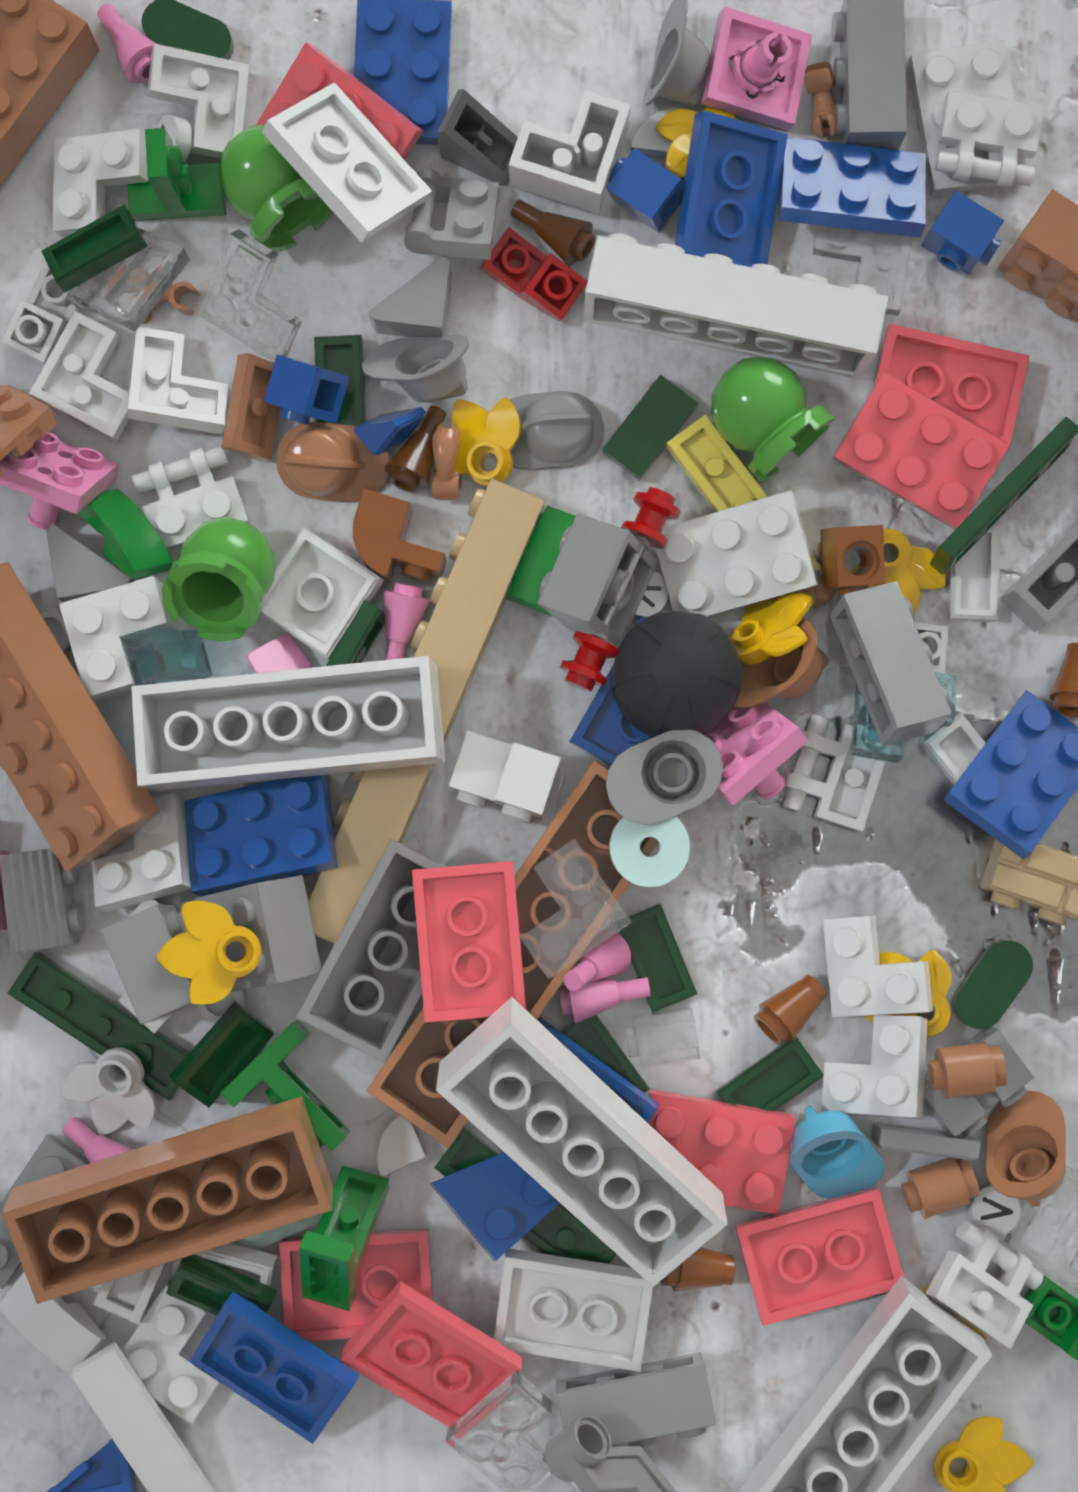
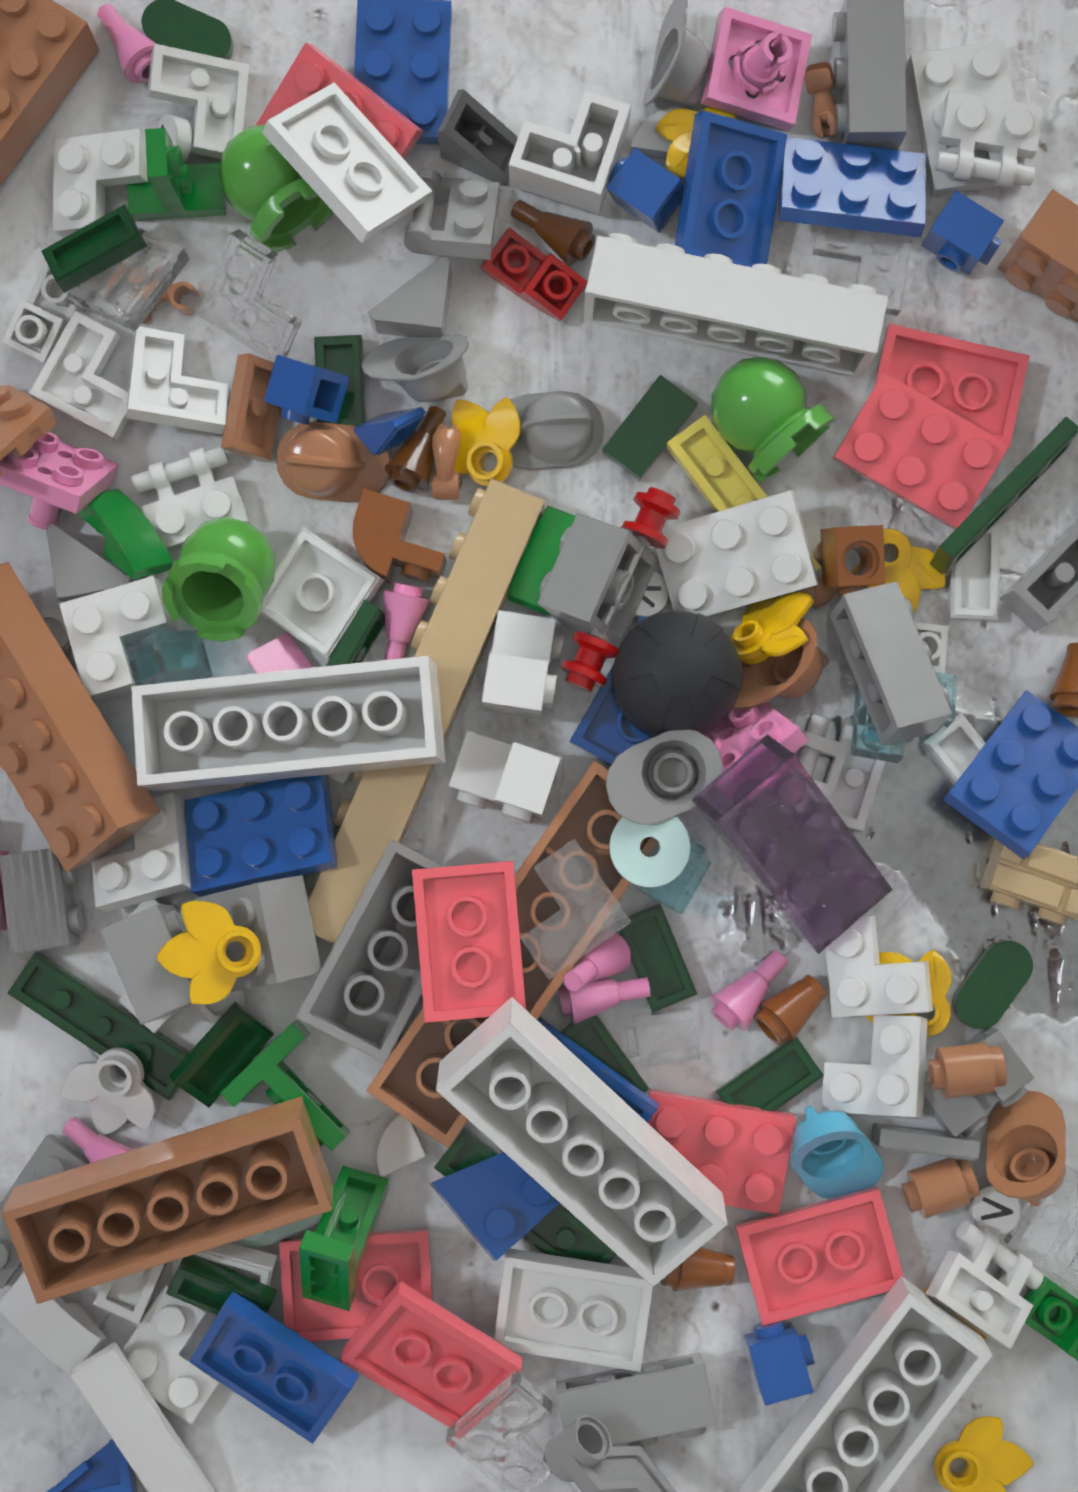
(519, 665): none -> white brick
(680, 891): none -> clear light blue brick
(740, 1000): none -> bright pink cone
(780, 1361): none -> blue brick
(792, 843): none -> clear purple brick

